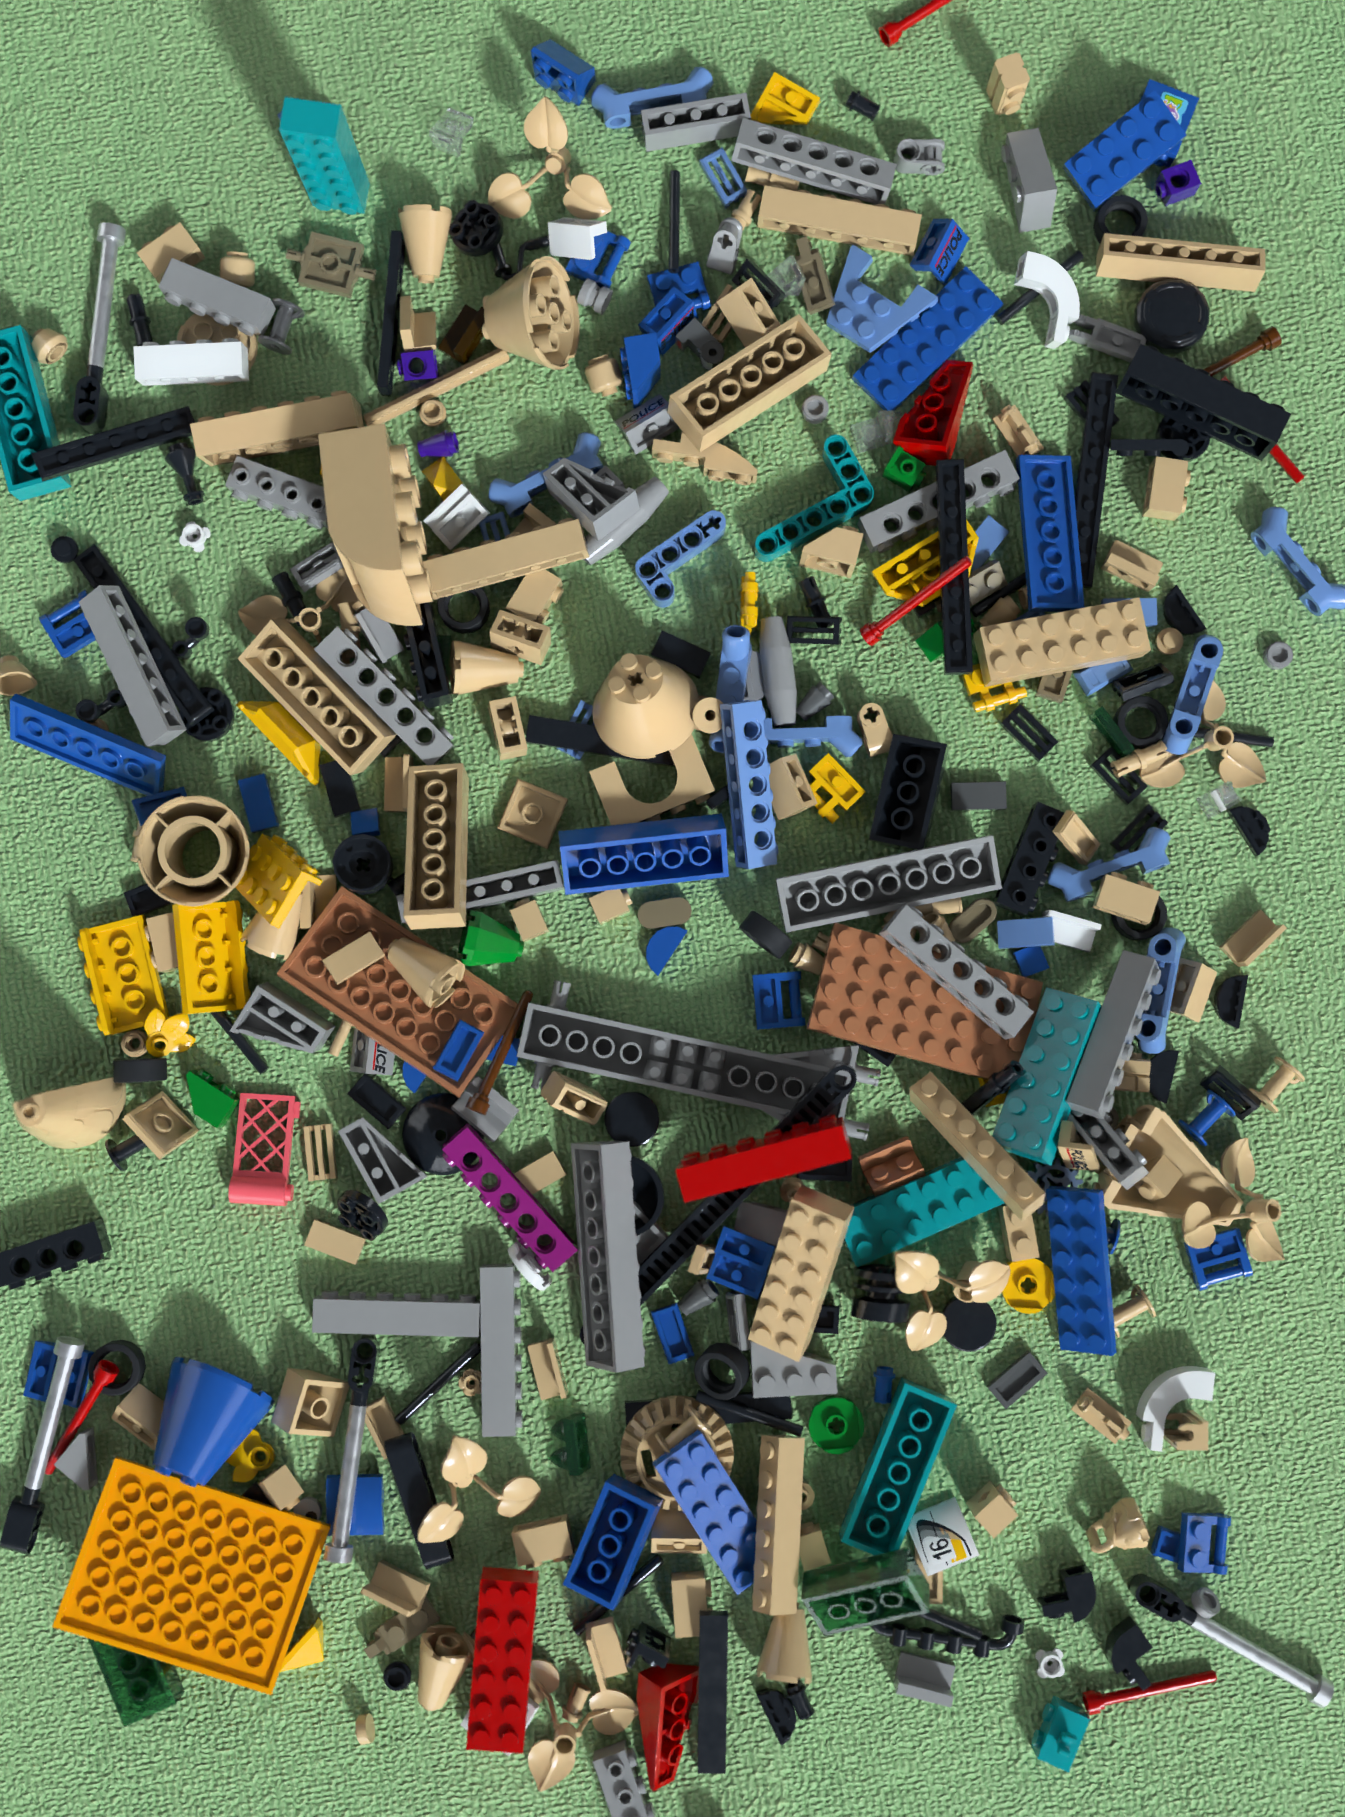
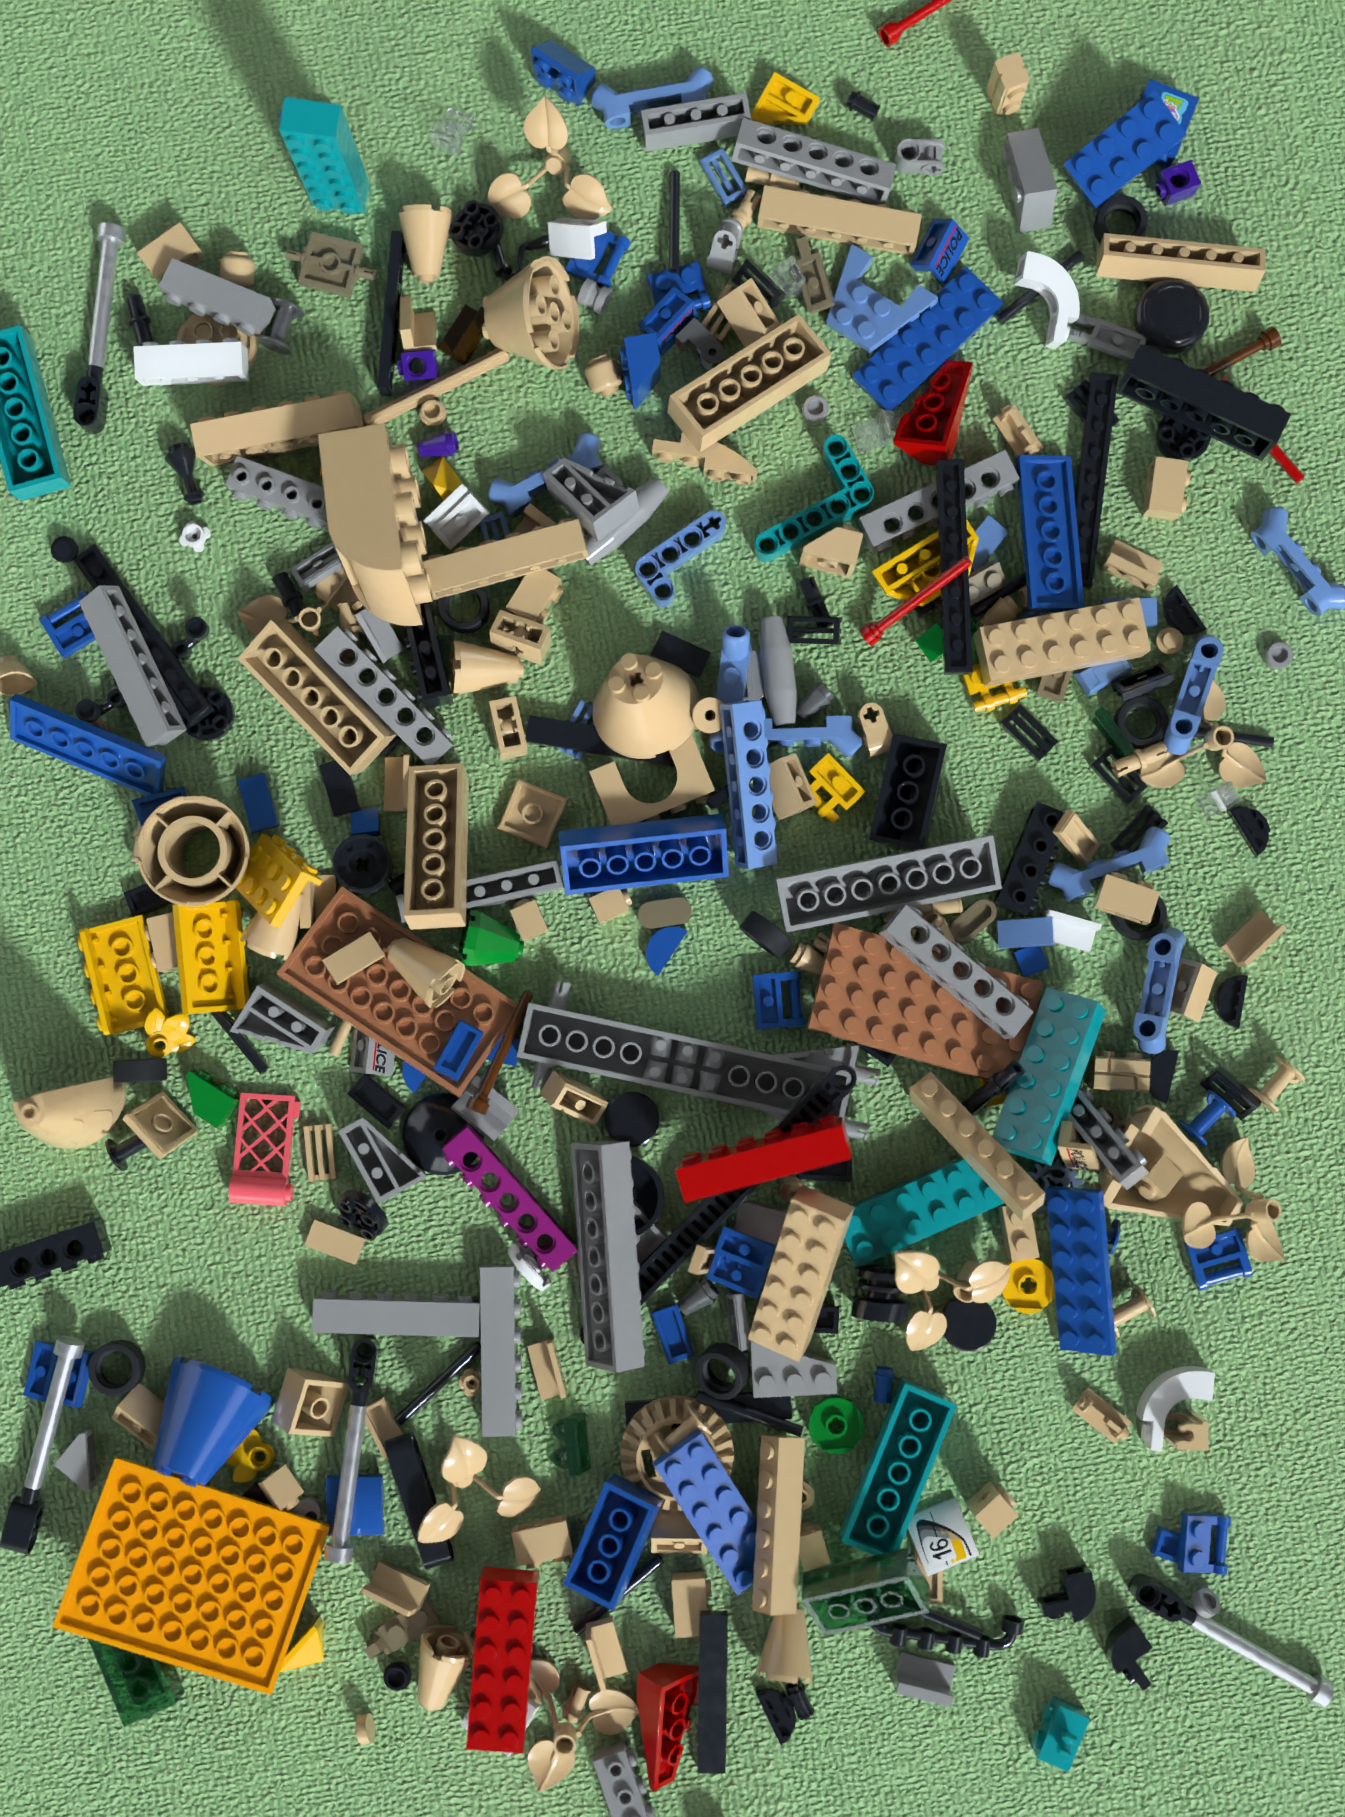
(48, 345): tan cone -> none
(103, 1375): red piece -> none
(113, 443): black tile -> none
(126, 1043): tan plate -> none
(286, 735): yellow wedge -> none
(541, 1173): tan tile -> none
(647, 423): light grey panel -> none
(649, 1644): black bracket -> none
(749, 592): yellow plate -> none
(891, 1166): nougat bracket -> none
(895, 473): green brick -> none
(978, 796): dark grey tile -> none
(1017, 1379): dark grey tile -> none
(1053, 1670): white plate -> none
(1096, 1701): red piece -> none
(1113, 1035): light grey brick -> none
(1121, 1526): tan piece -> none
(1151, 447): black plate -> none

